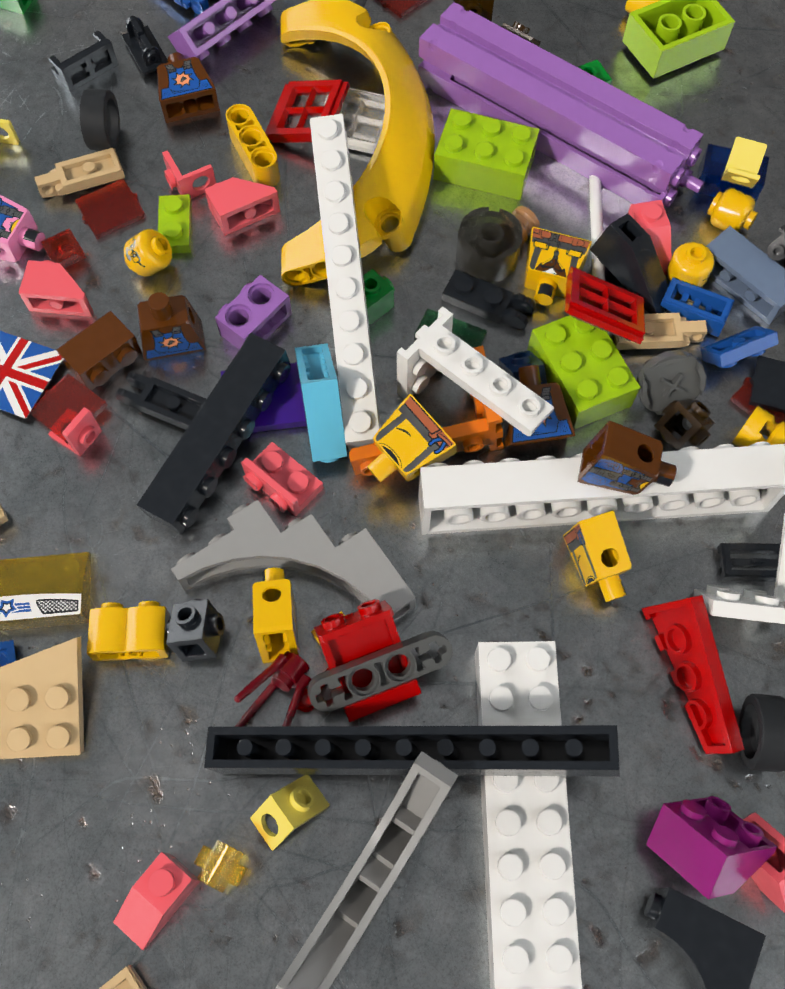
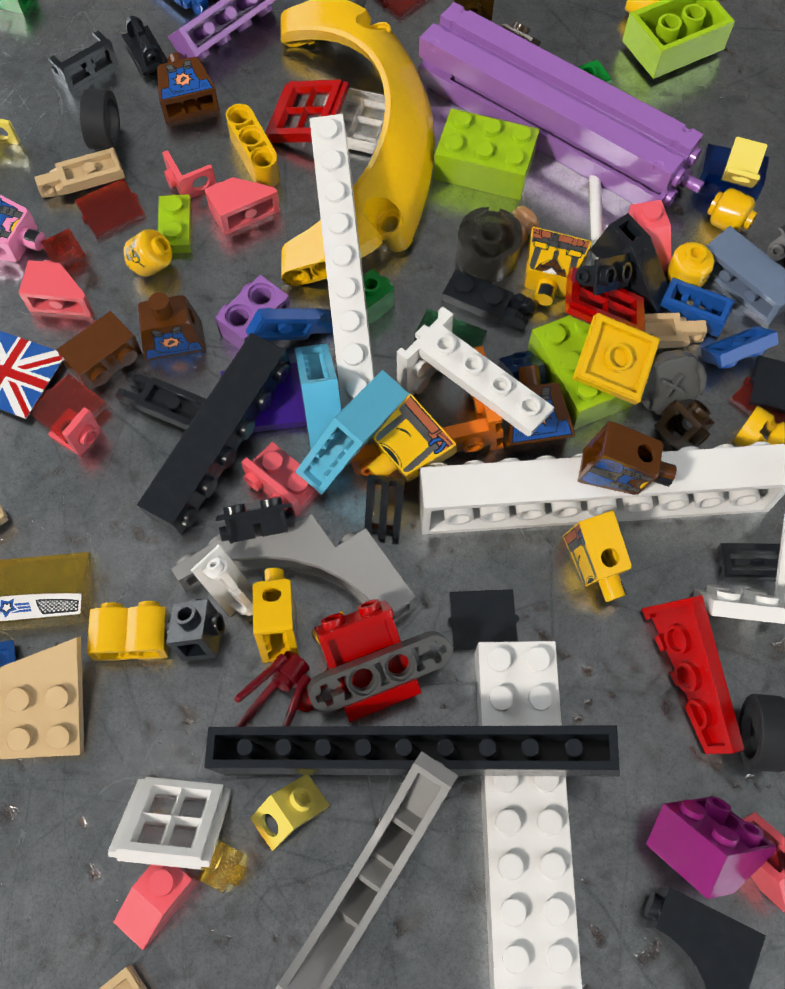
(171, 823): none -> white piece
(225, 582): none -> white hinge
(240, 521): none -> black hinge
(290, 323): none -> blue hinge
(351, 431): none -> medium azure arch
(382, 528): none -> black tile
(482, 618): none -> black piece
(606, 273): none -> black hinge
(616, 358): none -> yellow tile

